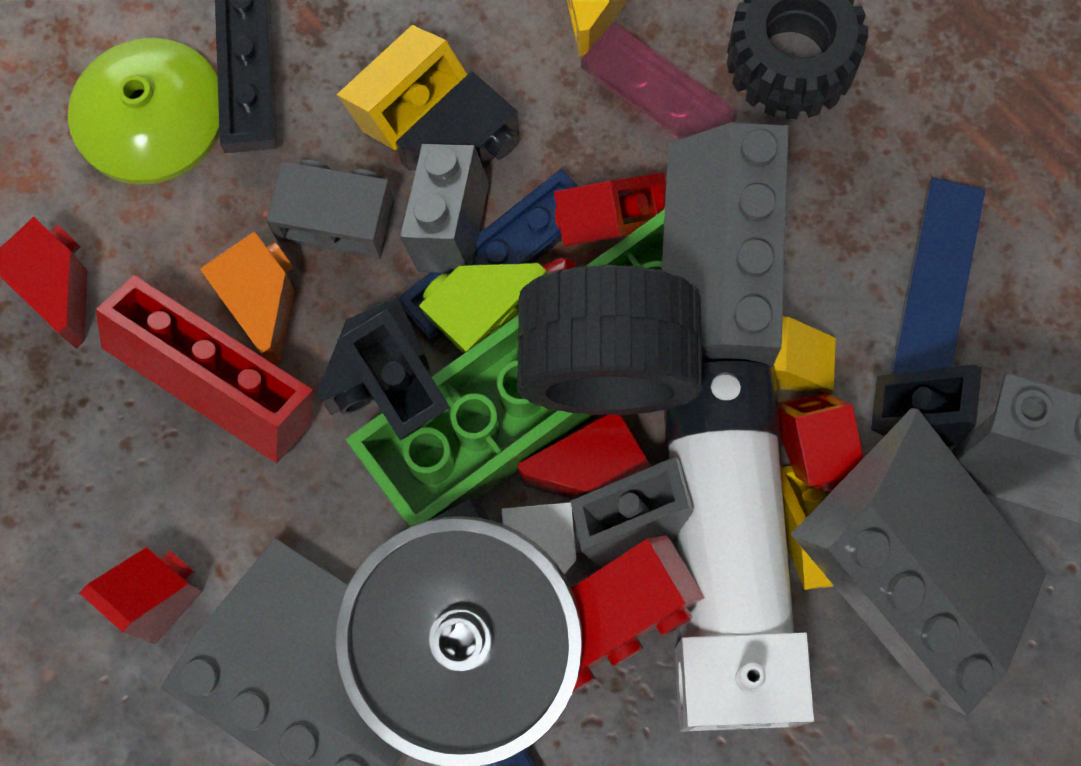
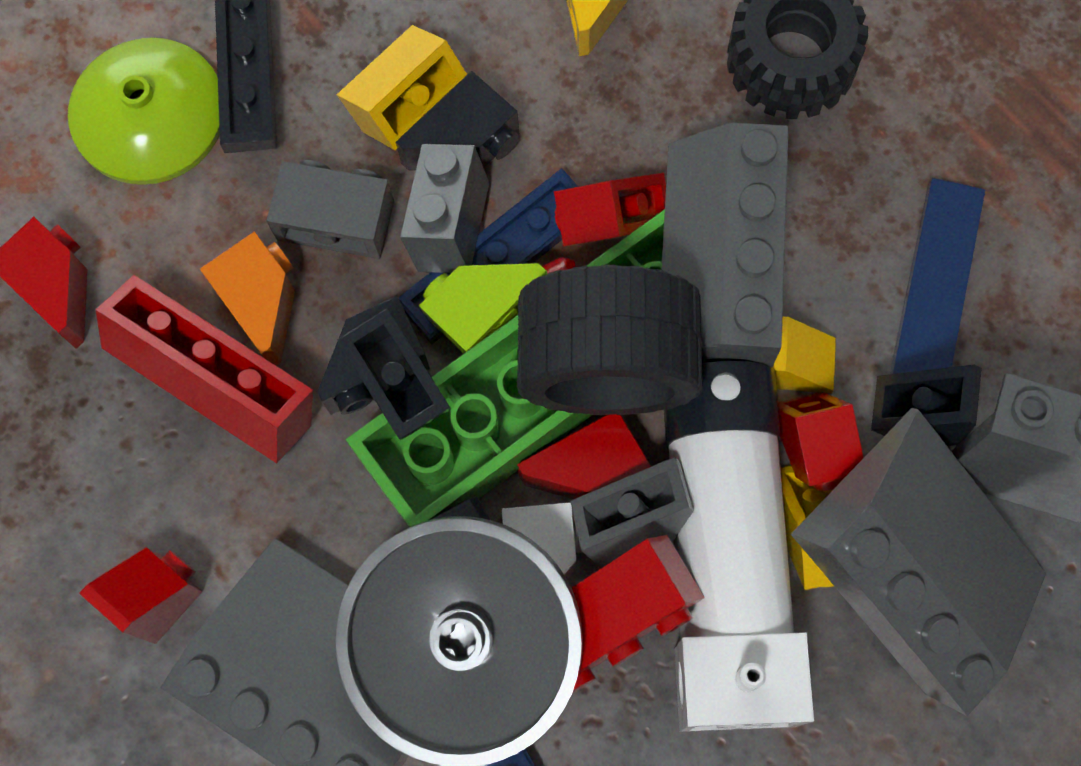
(654, 85): clear pink tile -> none

